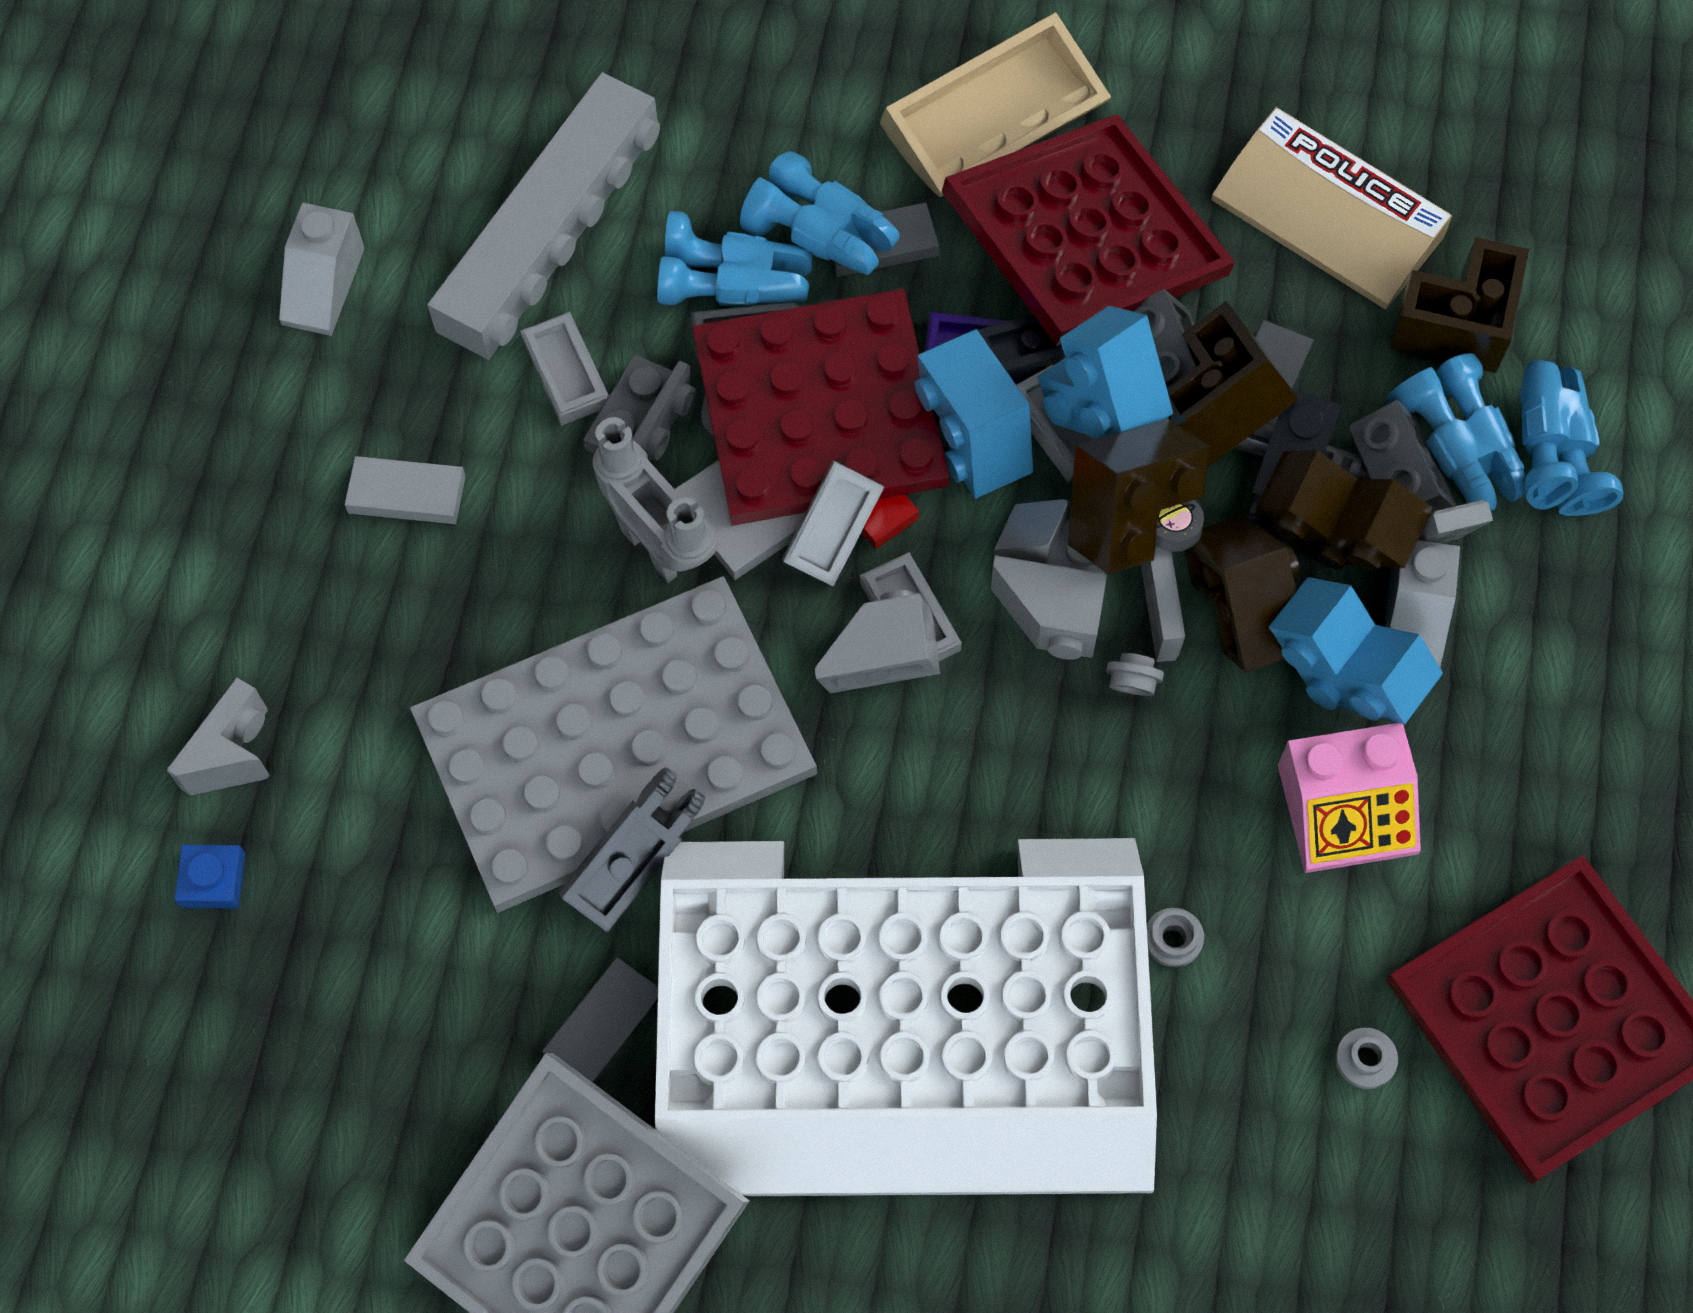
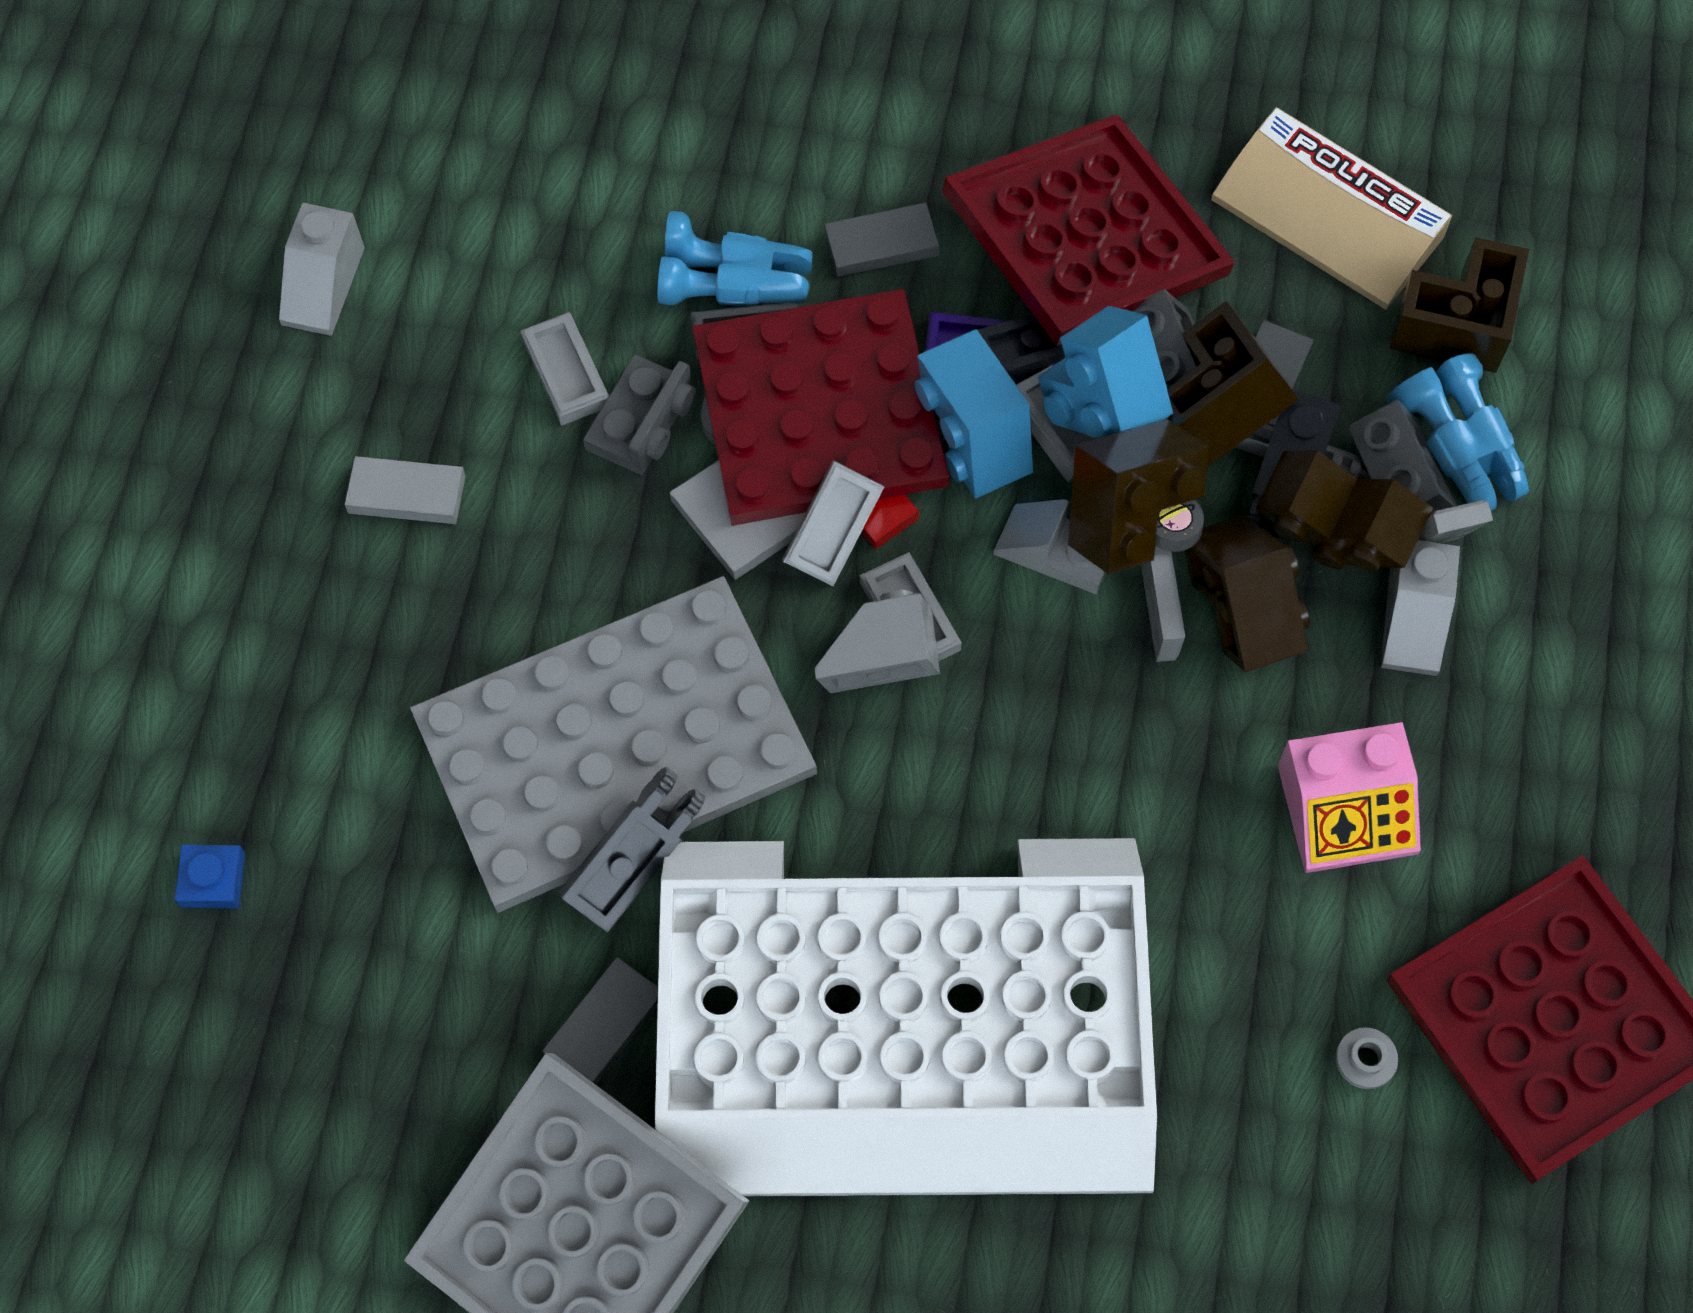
(214, 752): light grey slope -> none
(545, 217): light grey brick -> none
(648, 505): light grey connector -> none
(831, 228): dark azure piece -> none
(995, 103): tan slope -> none
(1051, 604): light grey slope -> none
(1134, 675): light grey plate -> none
(1186, 925): light grey plate -> none
(1350, 658): dark azure brick -> none
(1560, 436): dark azure piece -> none

